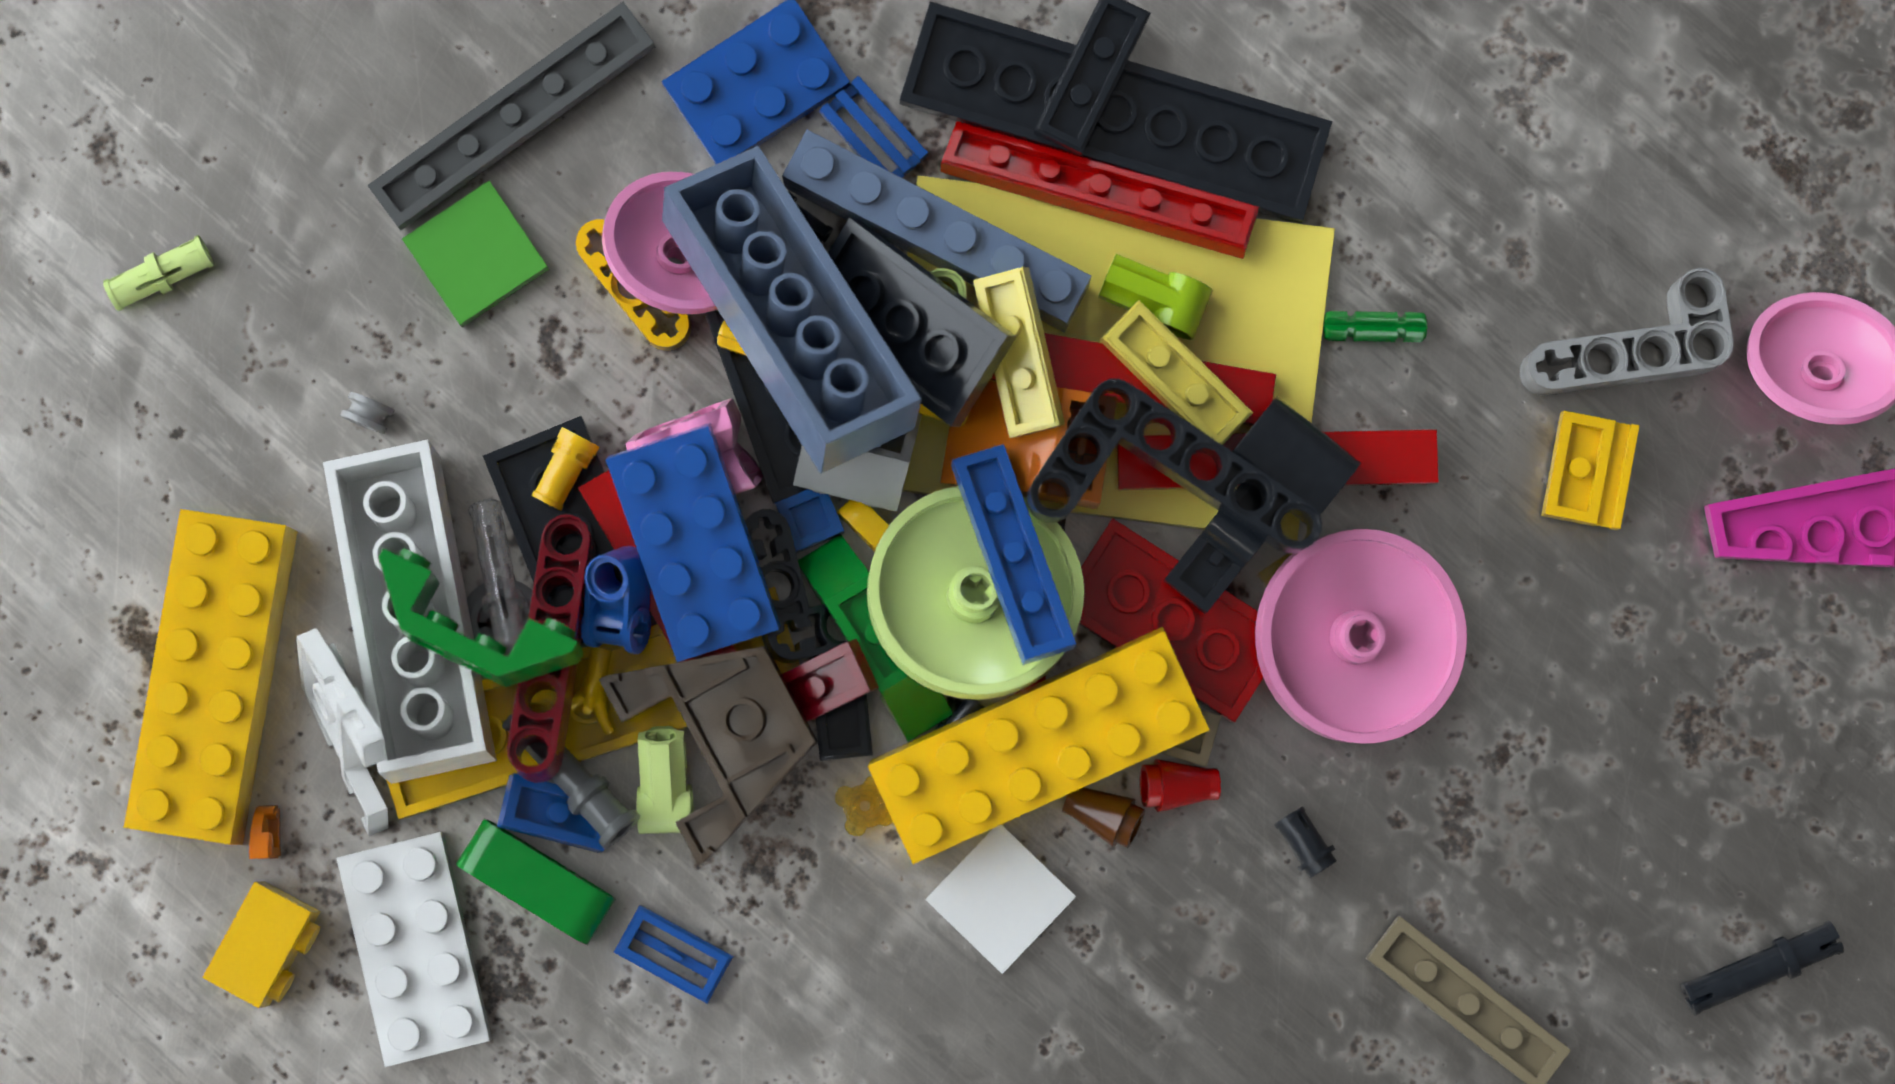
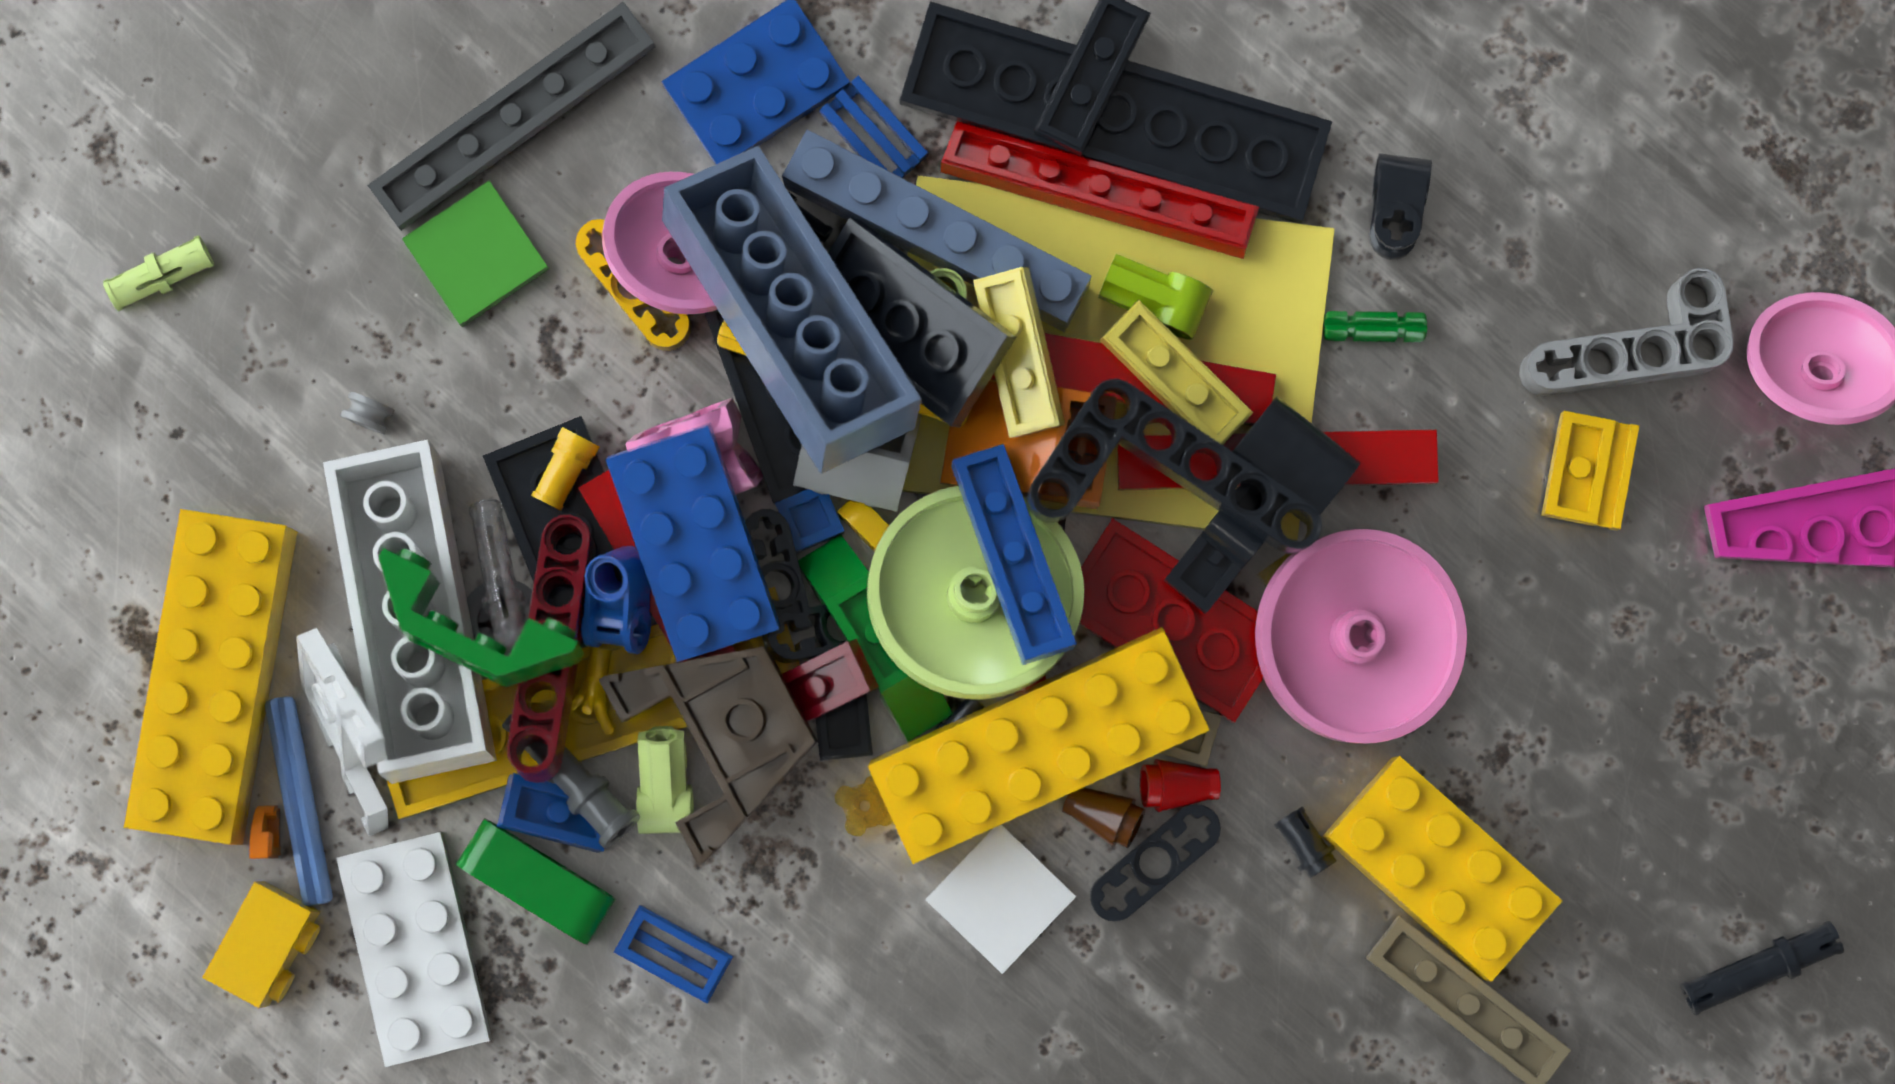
(298, 801): none -> medium blue axle
(1193, 846): none -> black beam
(1399, 197): none -> black piece
(1442, 868): none -> yellow brick

